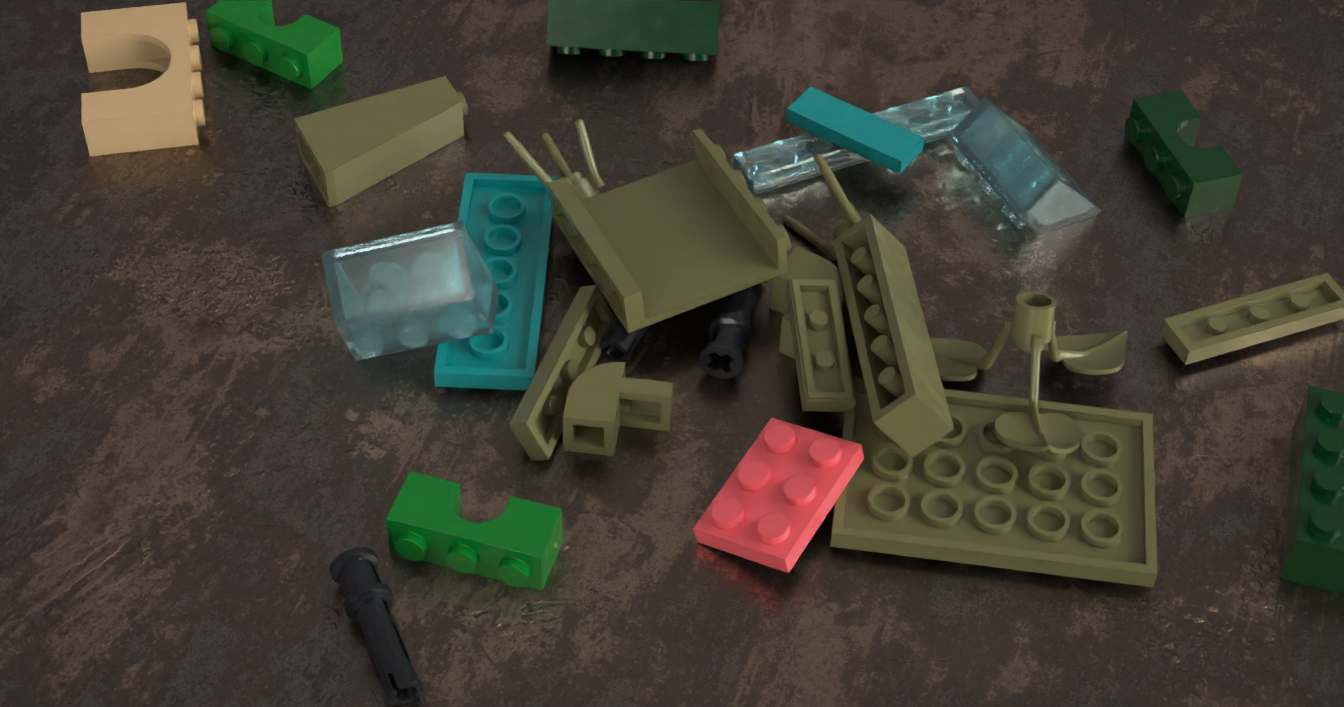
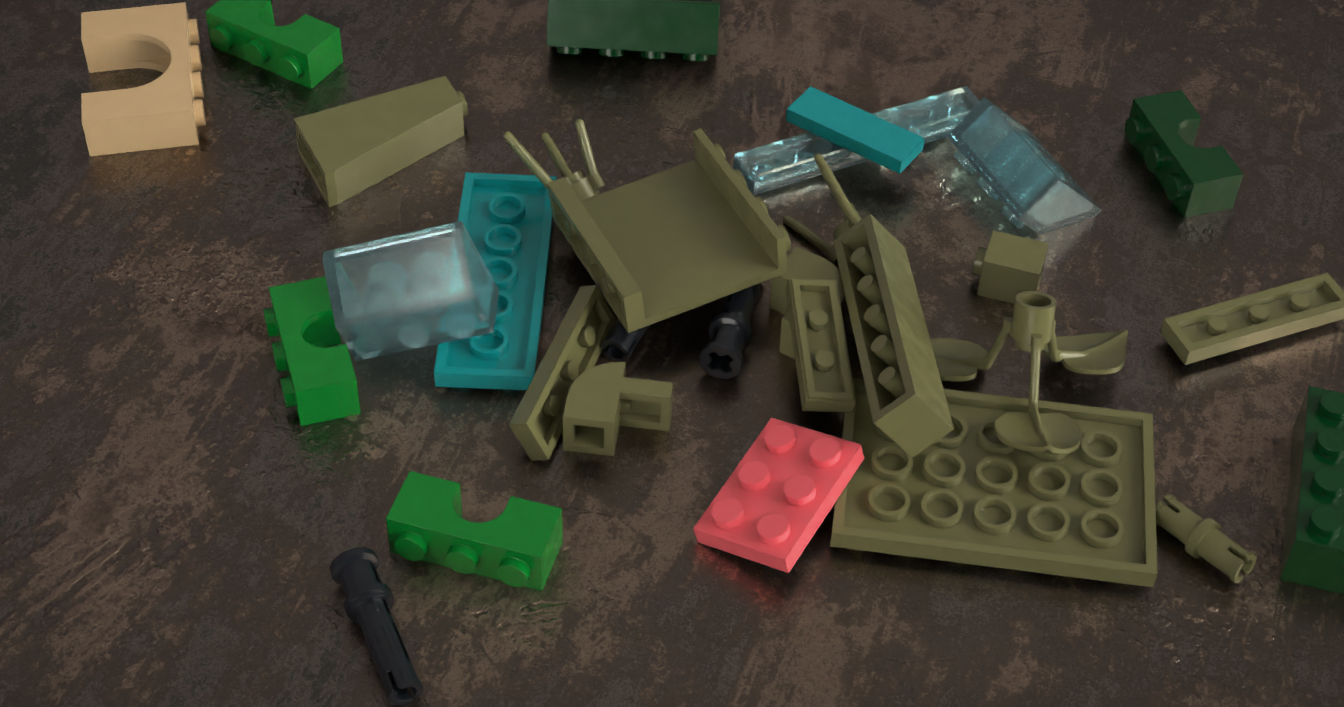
(318, 378): none -> green arch
(1009, 266): none -> olive brick
(1204, 538): none -> olive pin

